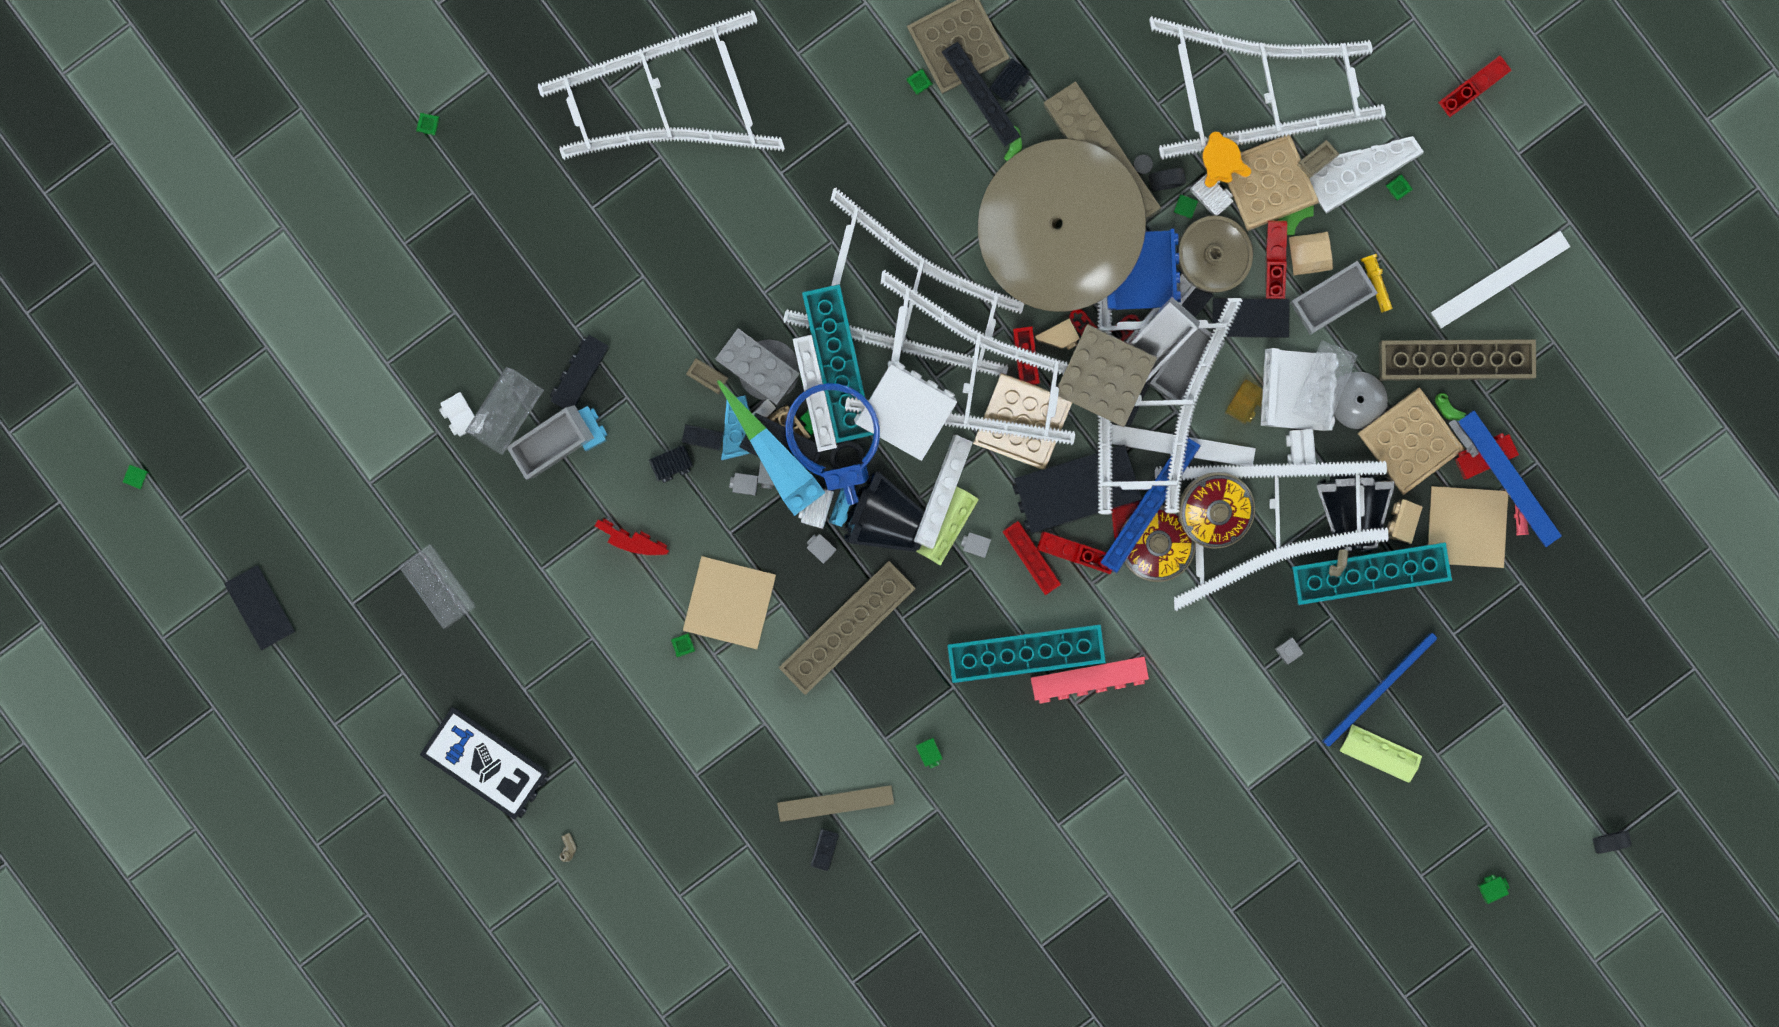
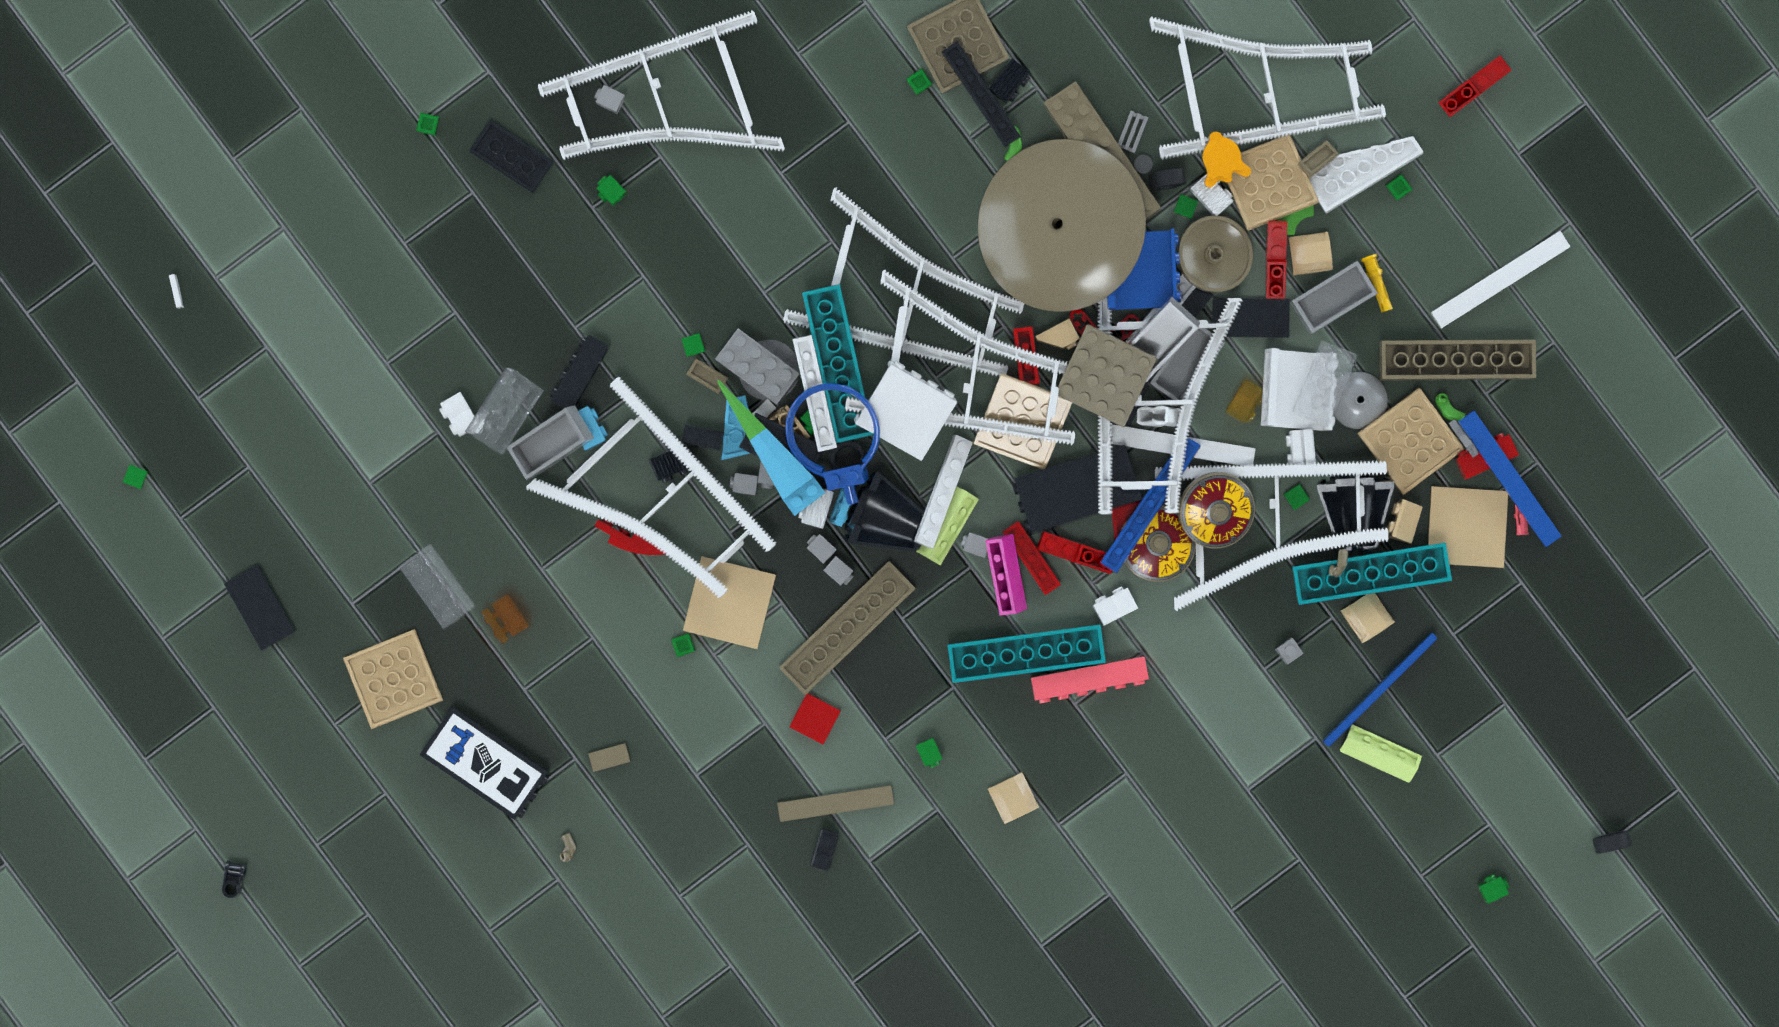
(176, 291): none -> white piece
(233, 877): none -> black piece
(393, 679): none -> tan tile
(510, 616): none -> clear orange brick
(511, 156): none -> black tile
(609, 99): none -> light grey brick
(609, 757): none -> dark tan tile
(610, 190): none -> green brick
(639, 526): none -> white piece
(693, 345): none -> green tile
(815, 719): none -> red tile
(839, 571): none -> light grey brick
(1006, 574): none -> dark pink brick
(1013, 798): none -> tan slope
(1114, 606): none -> white brick
(1138, 116): none -> light grey tile
(1158, 416): none -> white brick
(1296, 497): none -> green tile
(1367, 617): none -> tan slope

